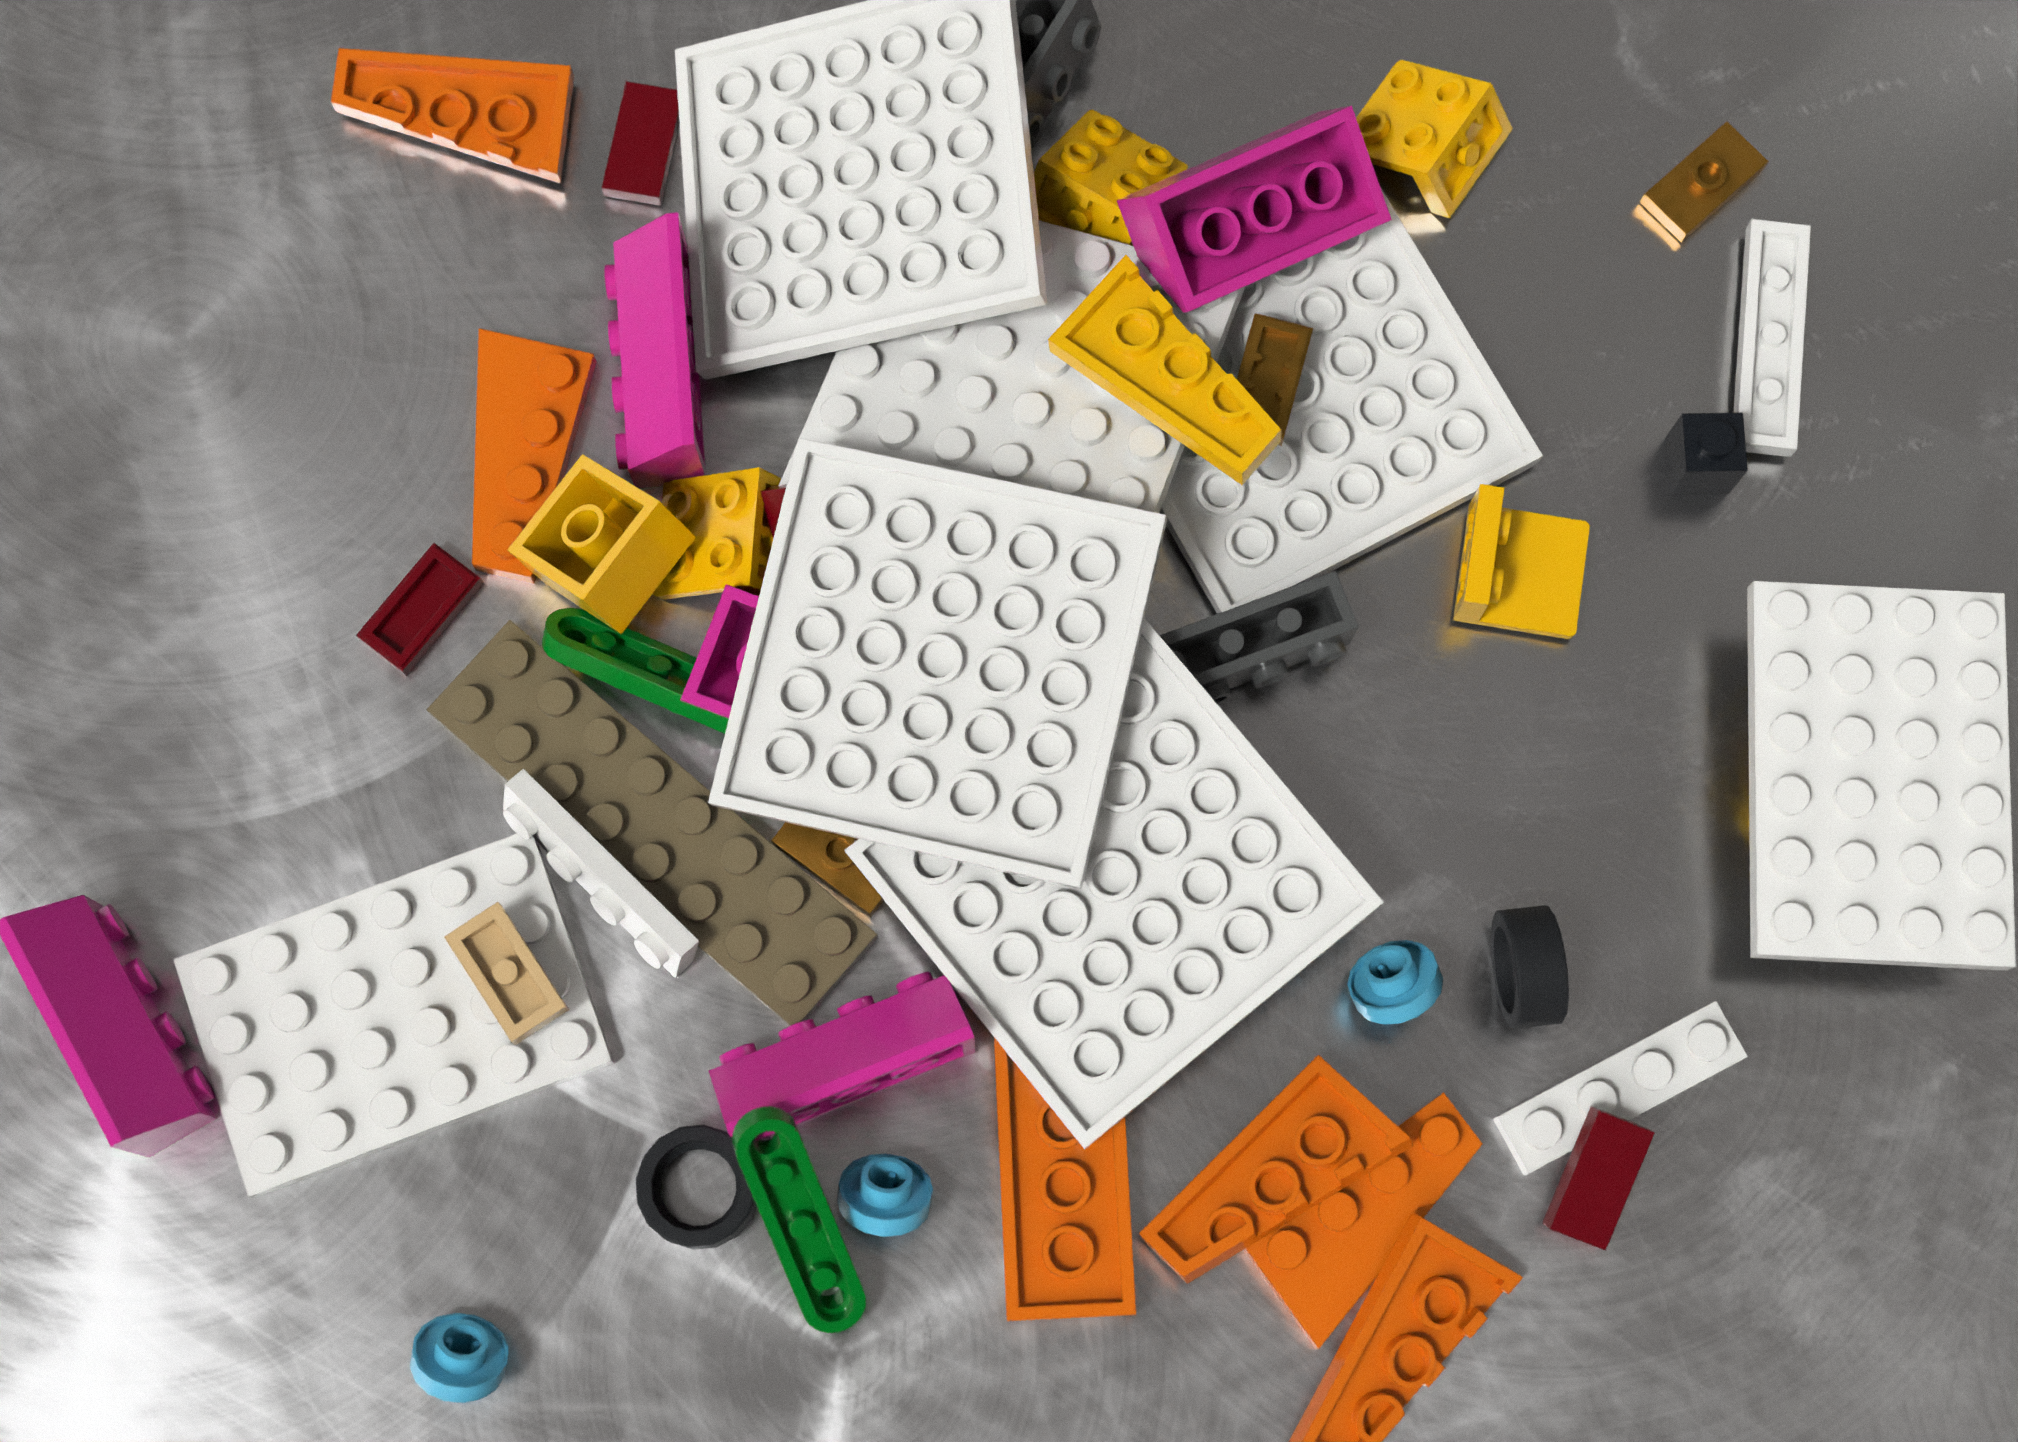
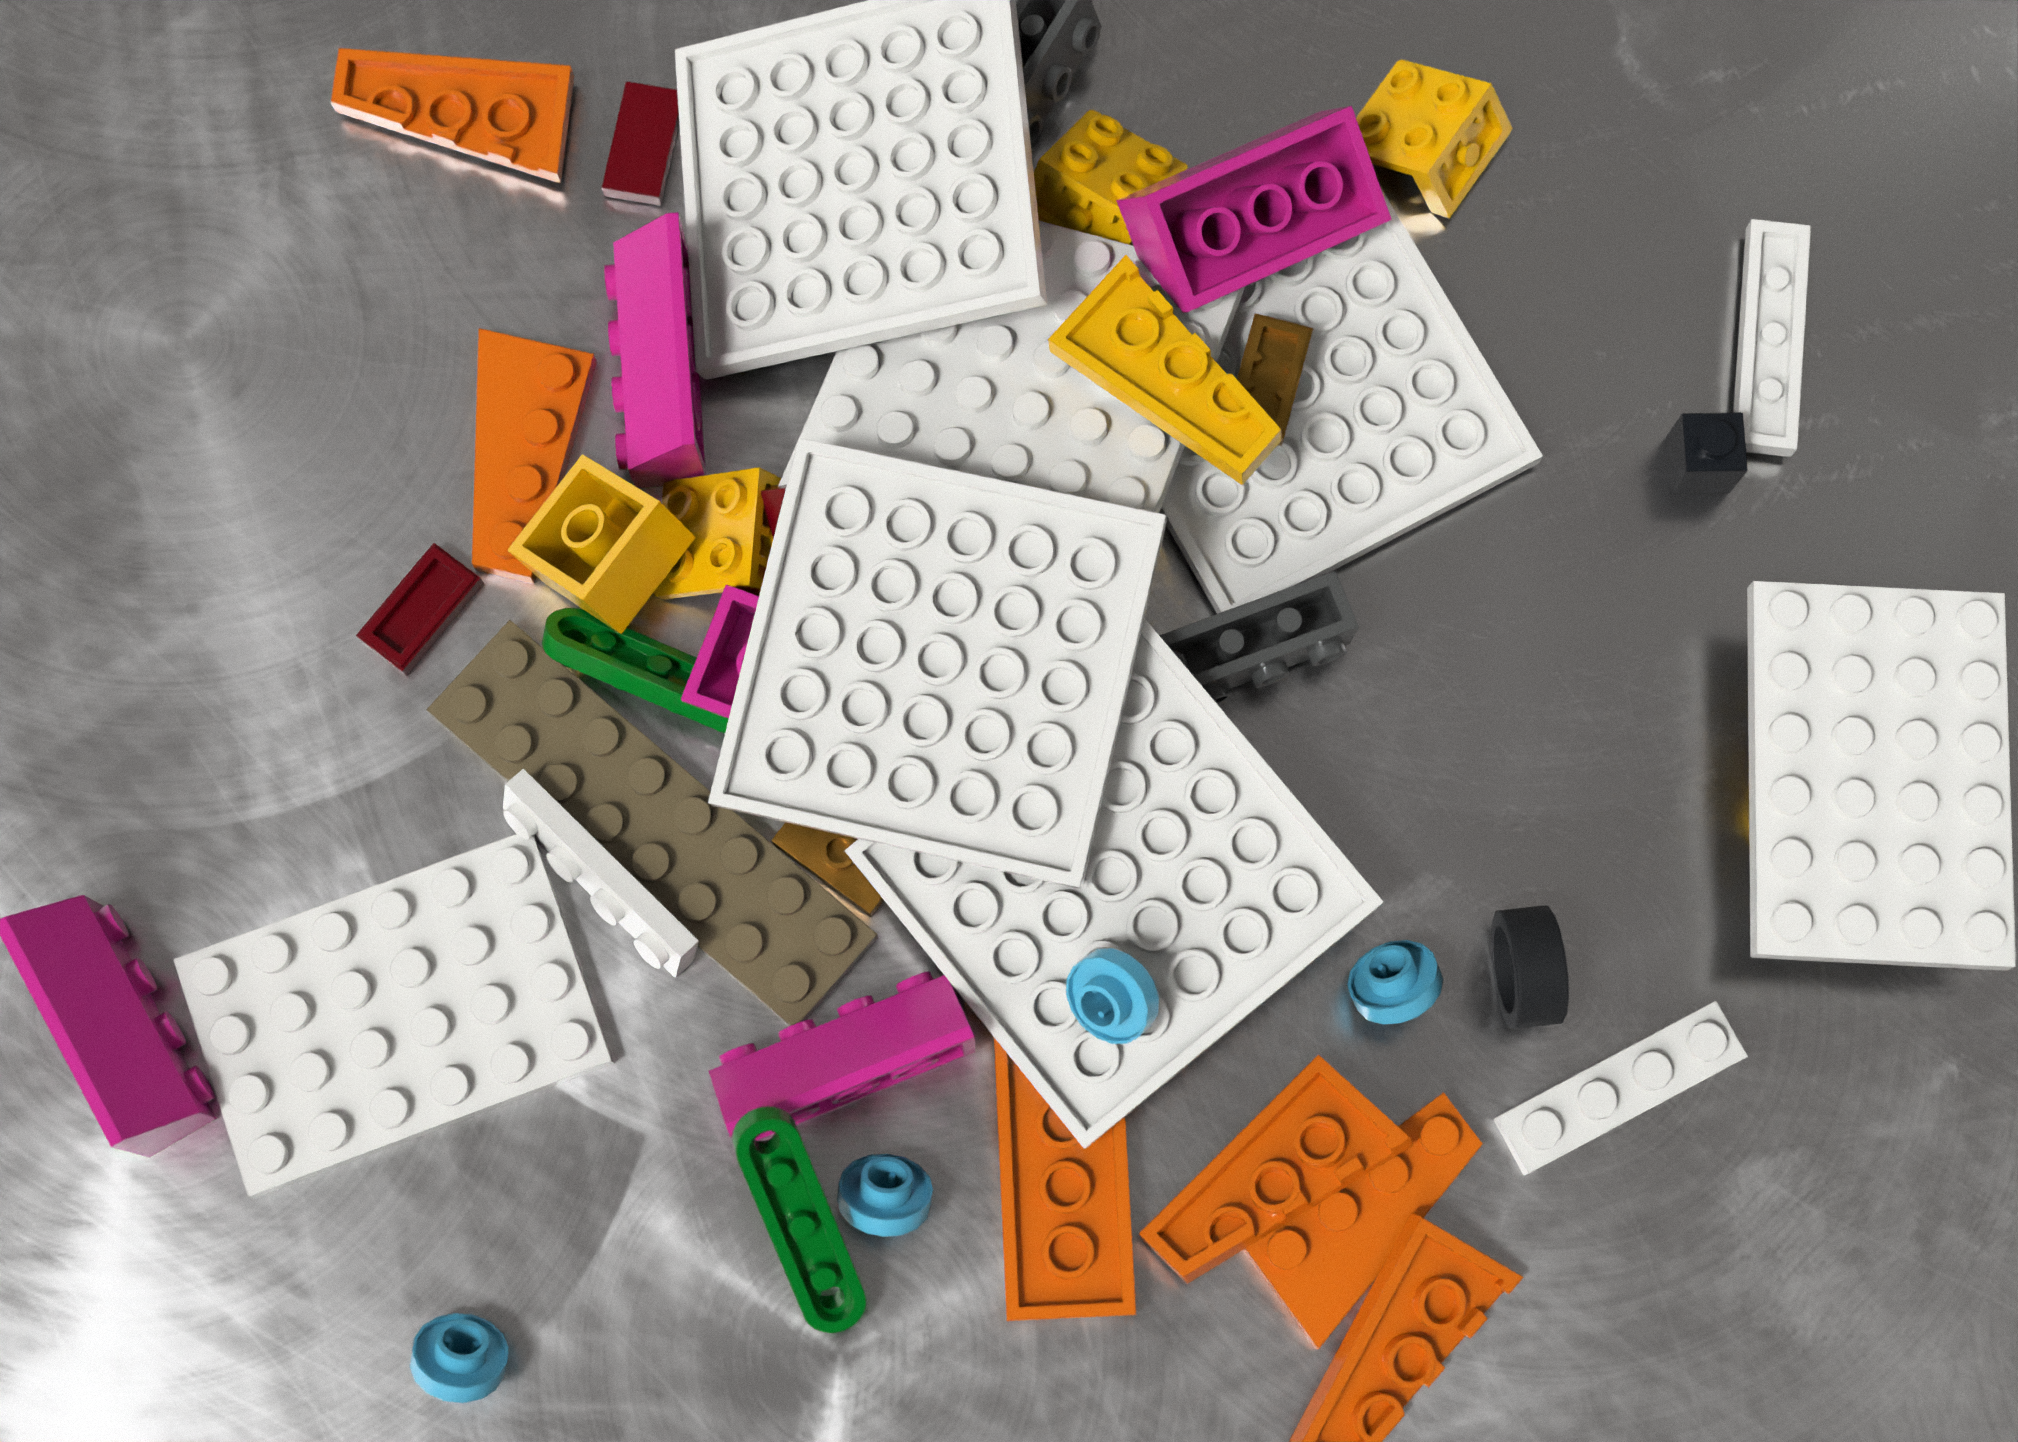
(506, 973): tan plate -> none
(650, 1196): black tyre -> none
(1112, 996): none -> medium azure plate
(1520, 568): yellow bracket -> none
(1598, 1178): dark red tile -> none
(1704, 181): pearl gold plate -> none

